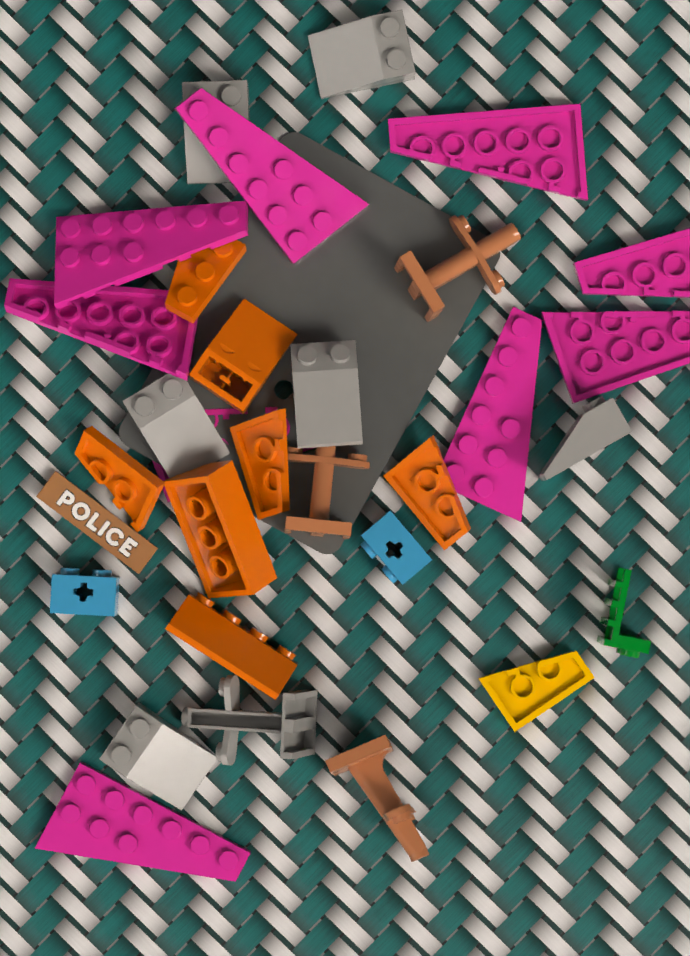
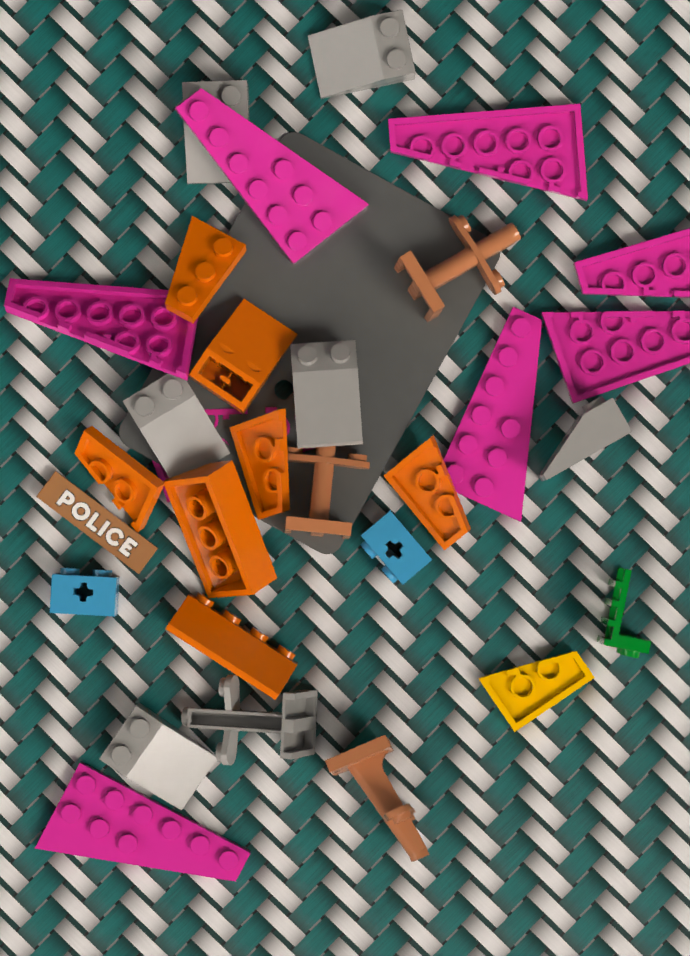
(127, 245): dark pink wing -> none

